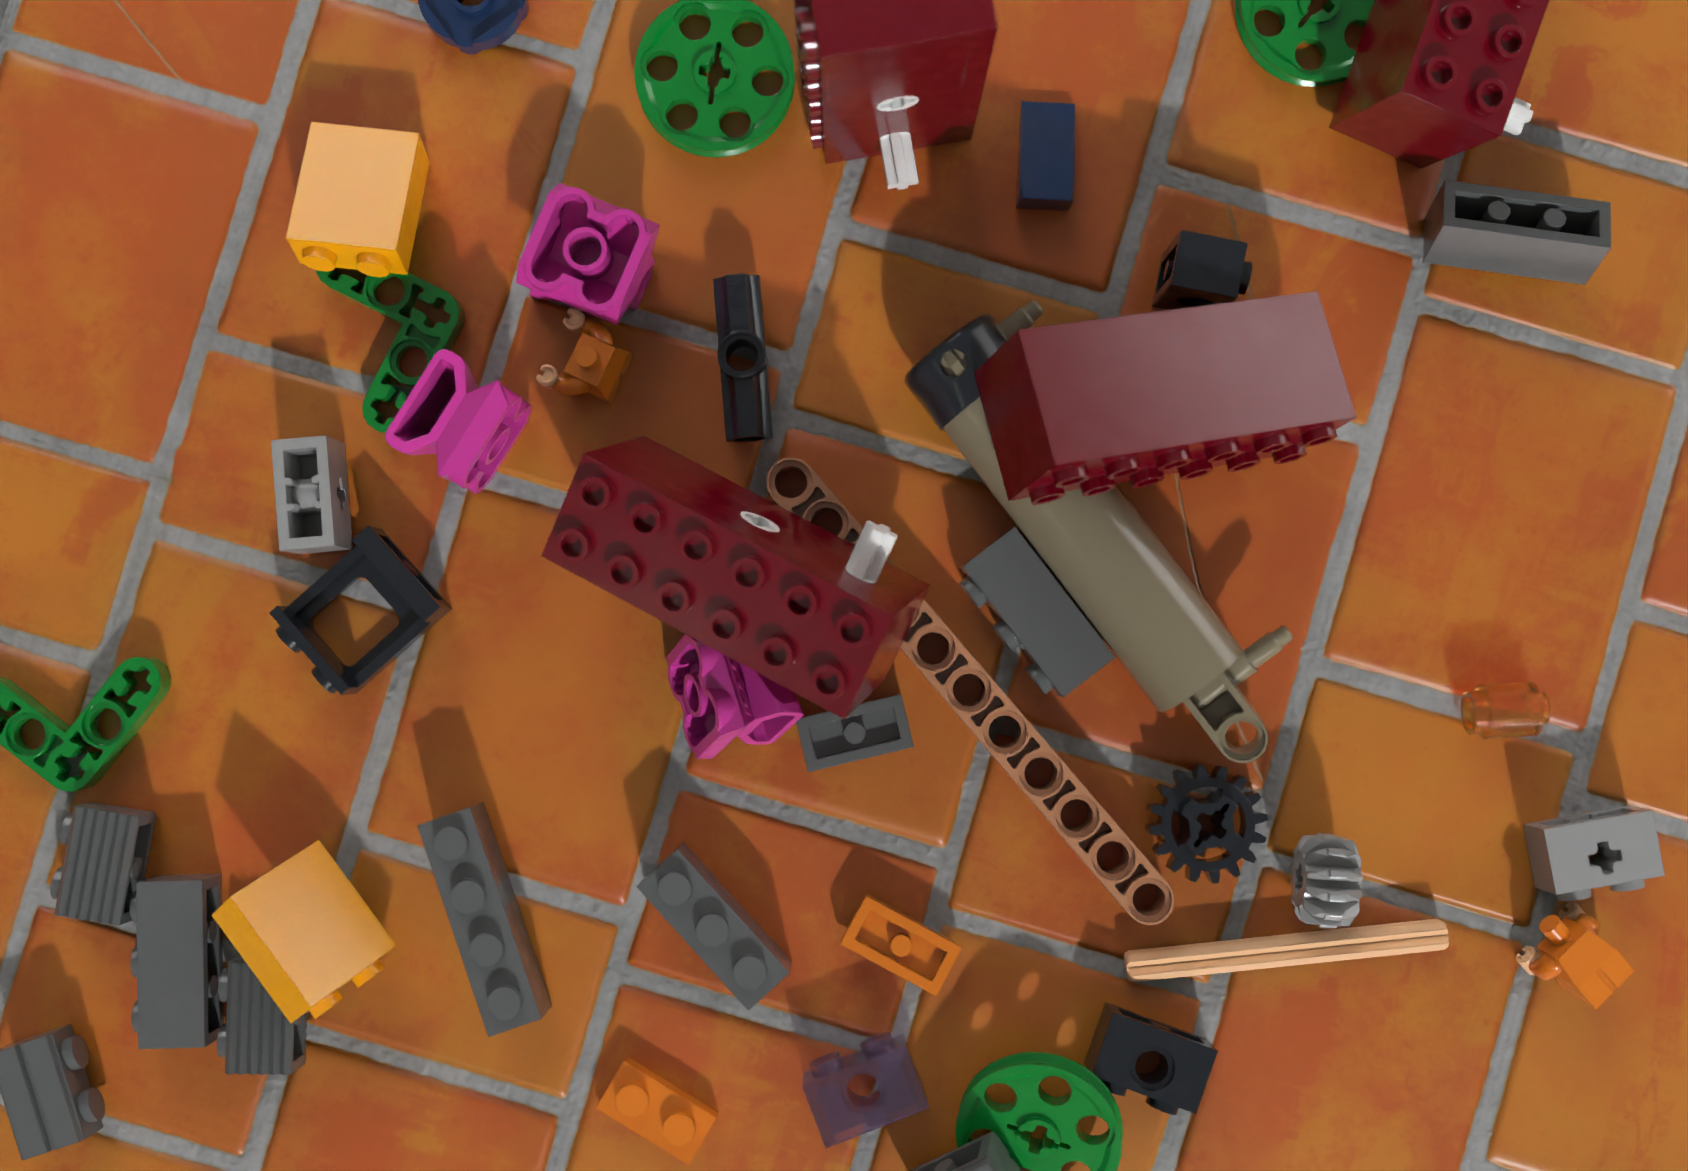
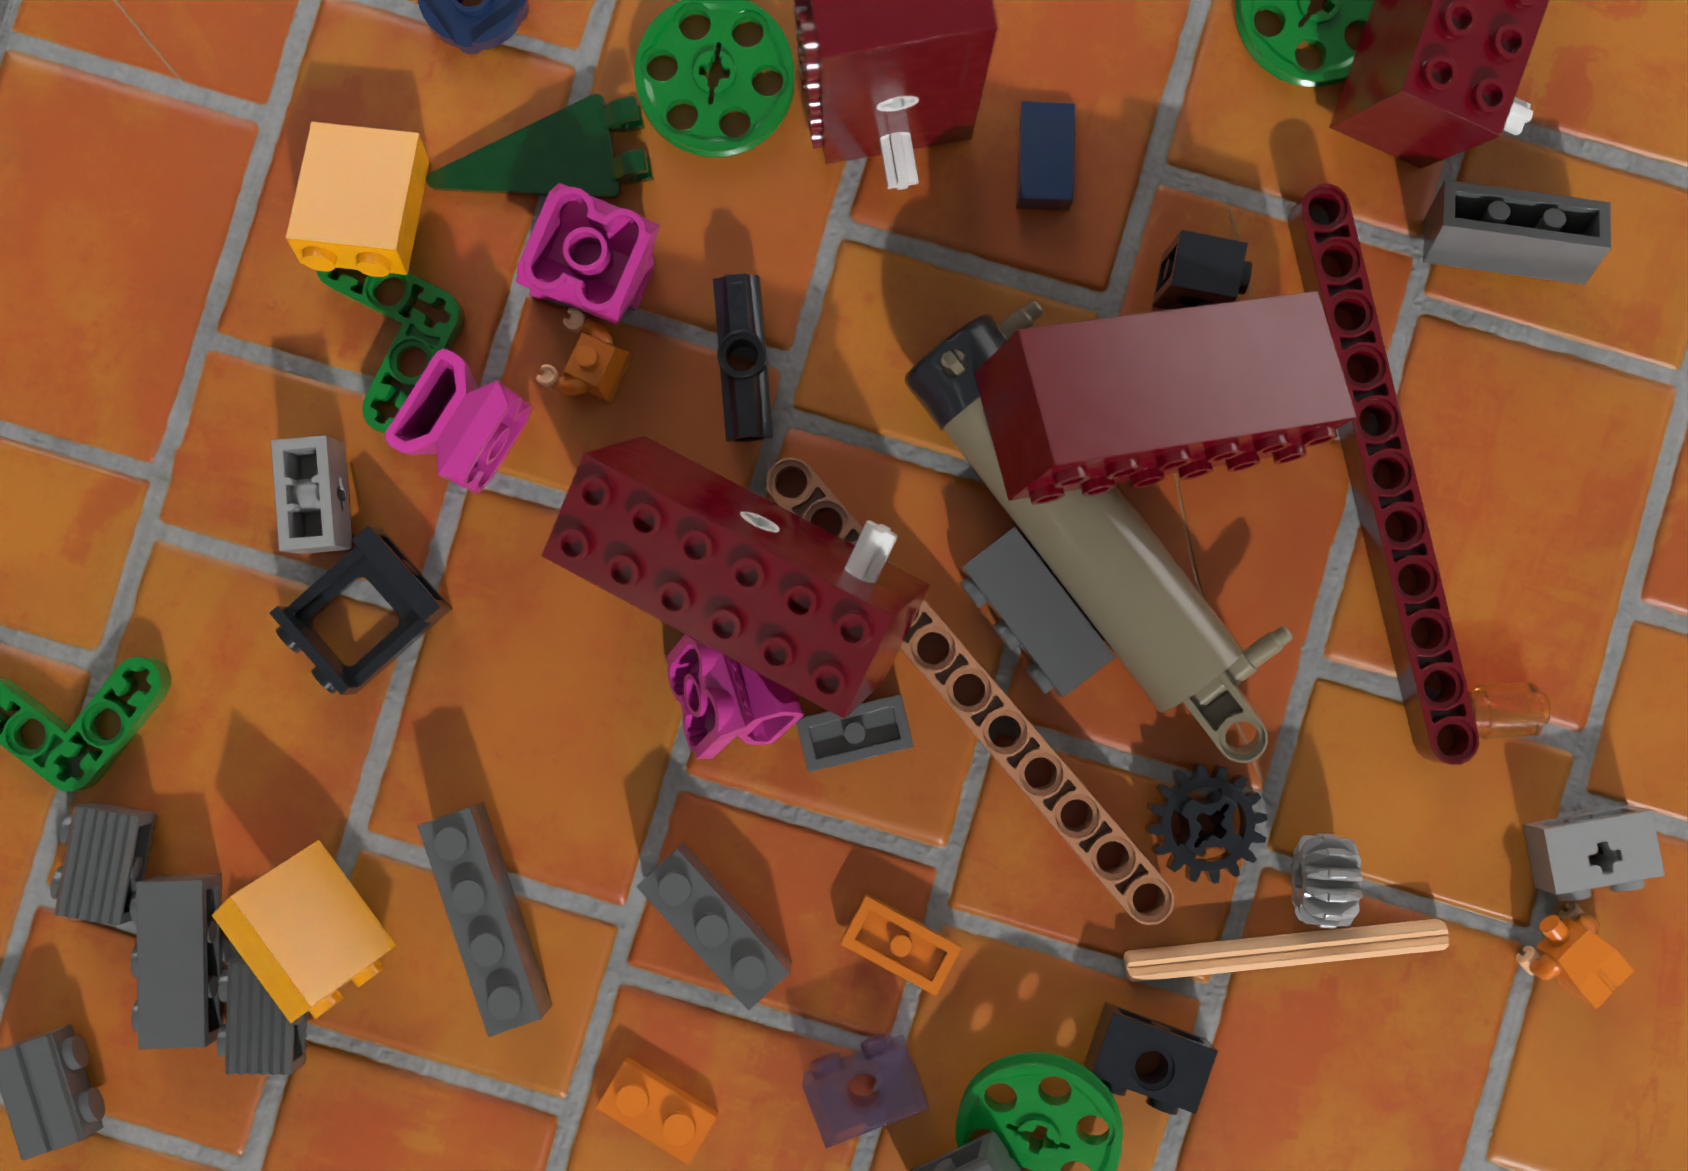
(560, 148): none -> dark green flag
(1401, 497): none -> dark red beam

